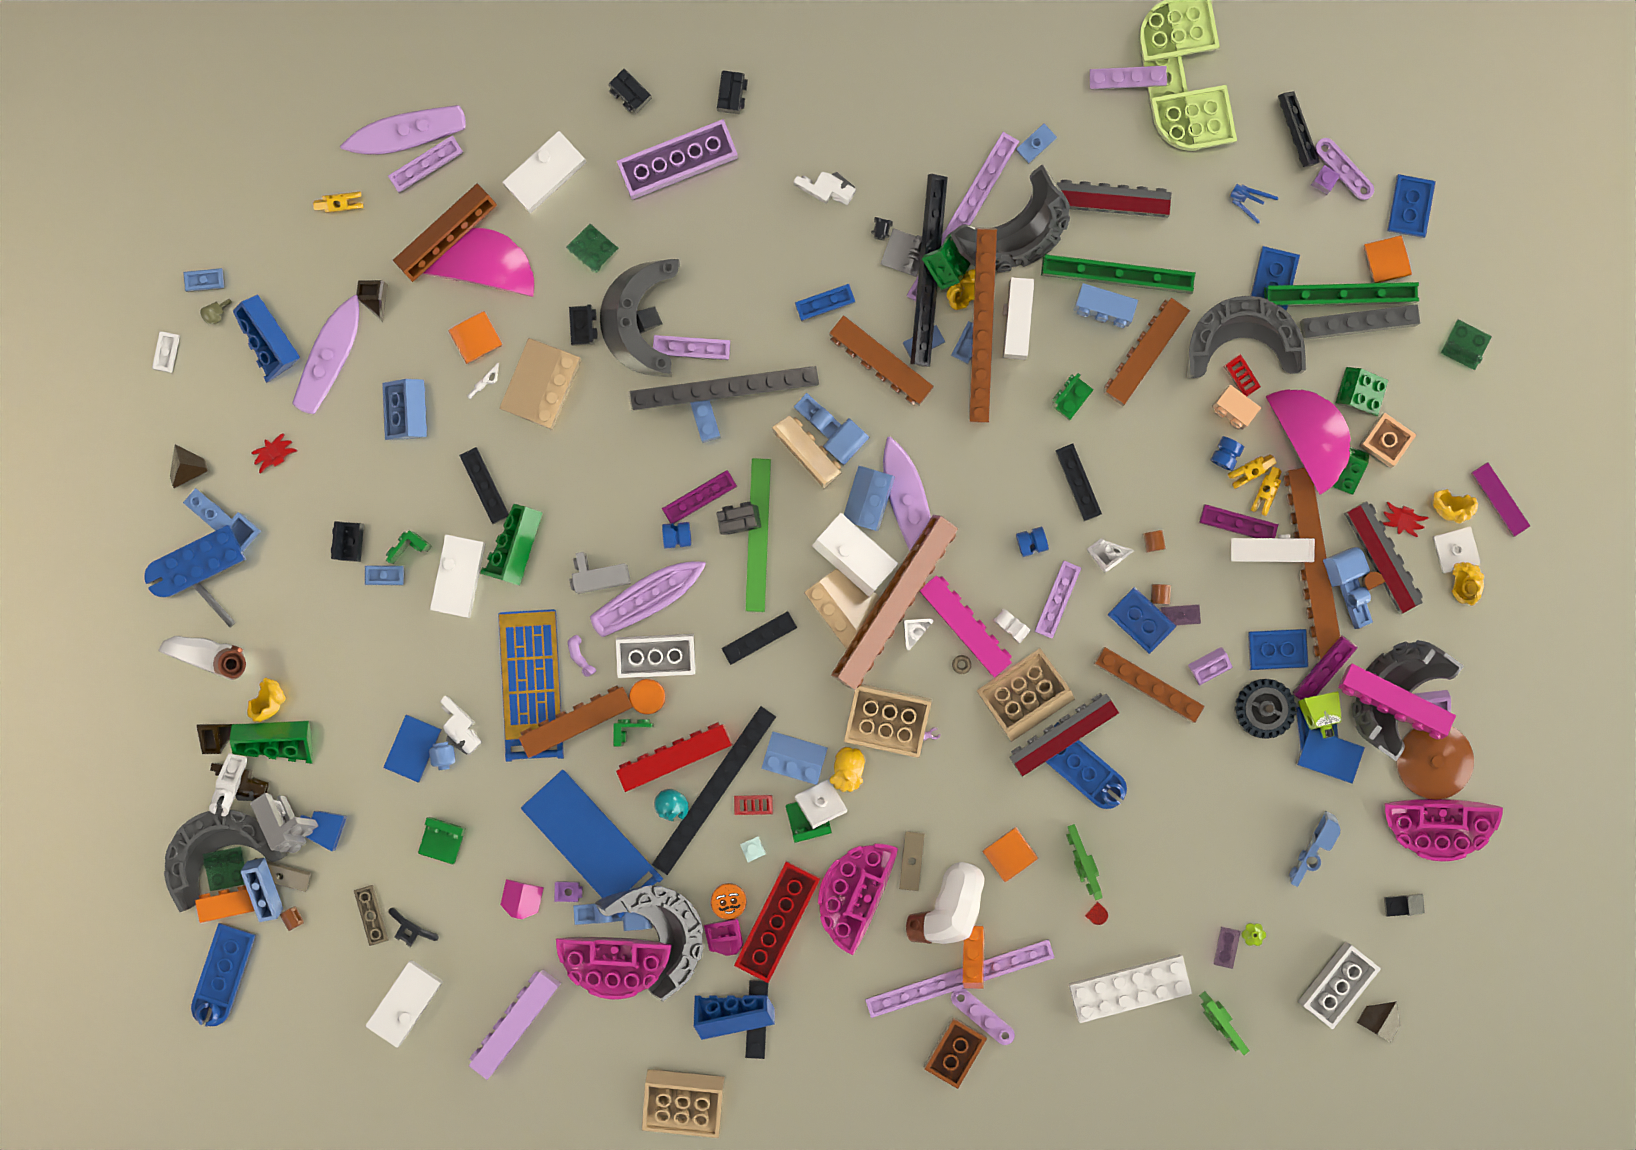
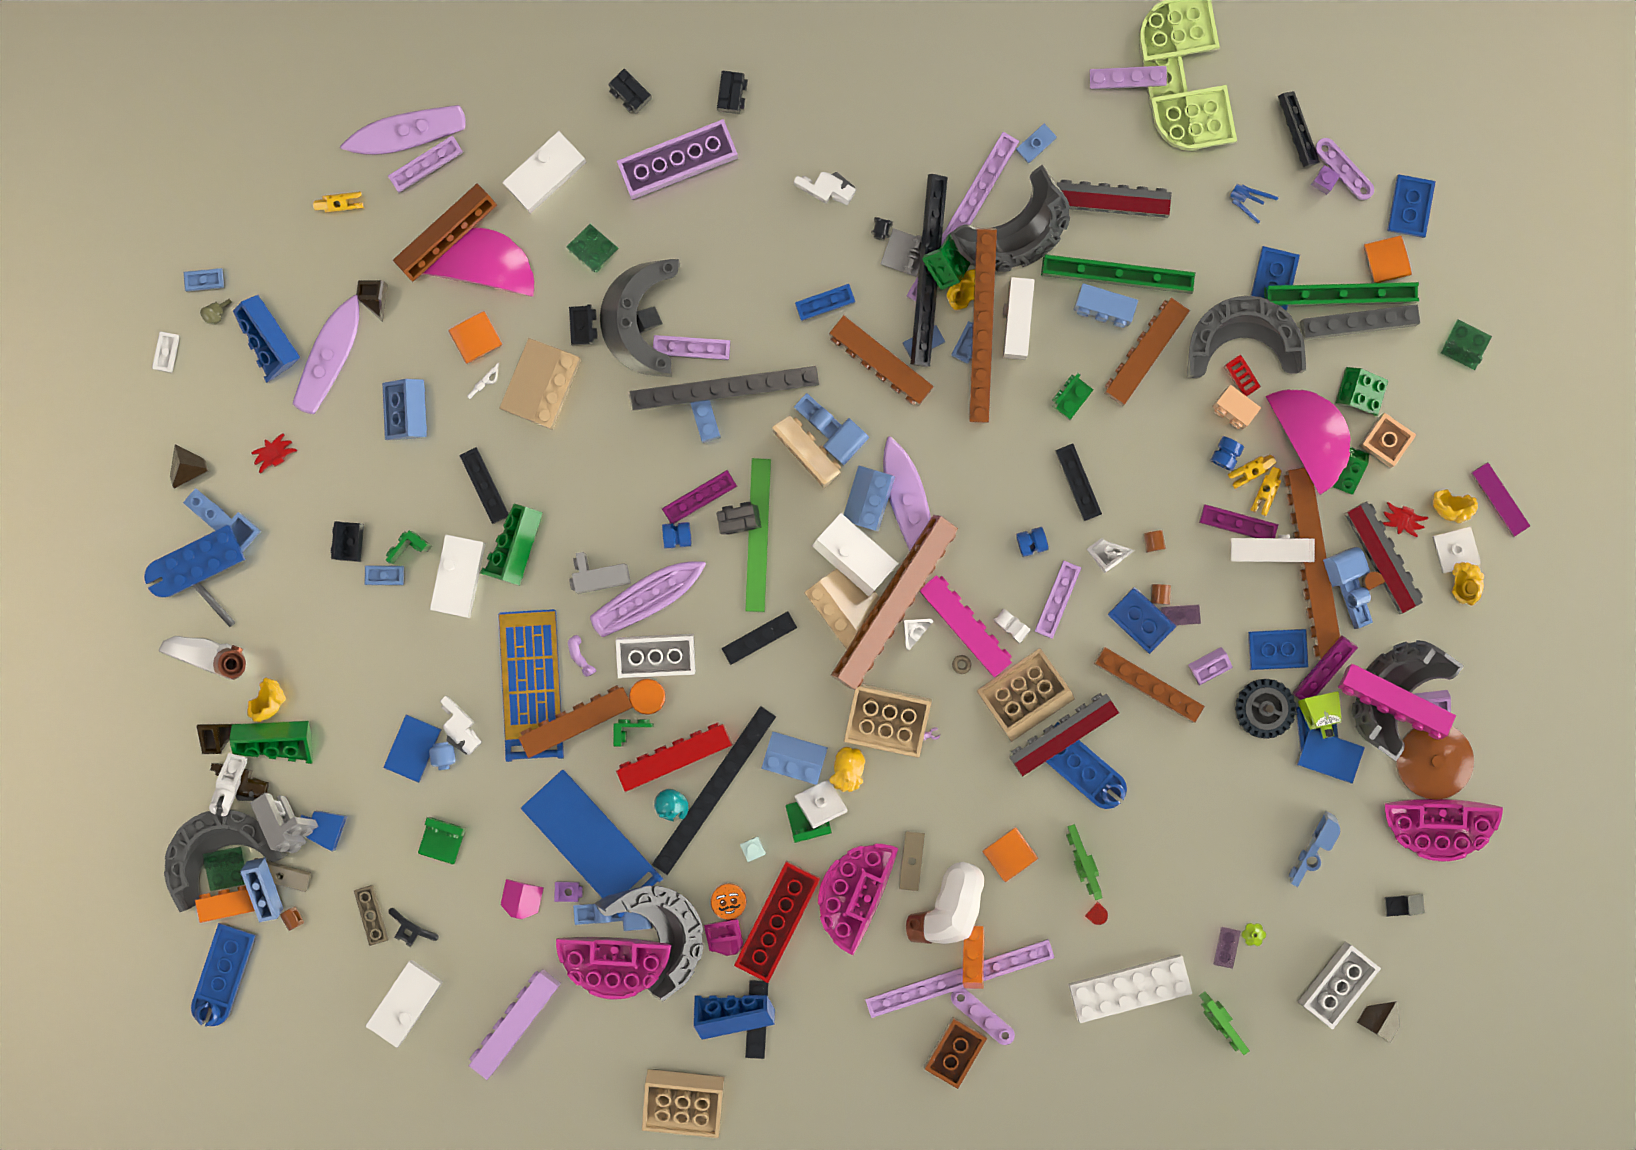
(769, 798): red slope -> none

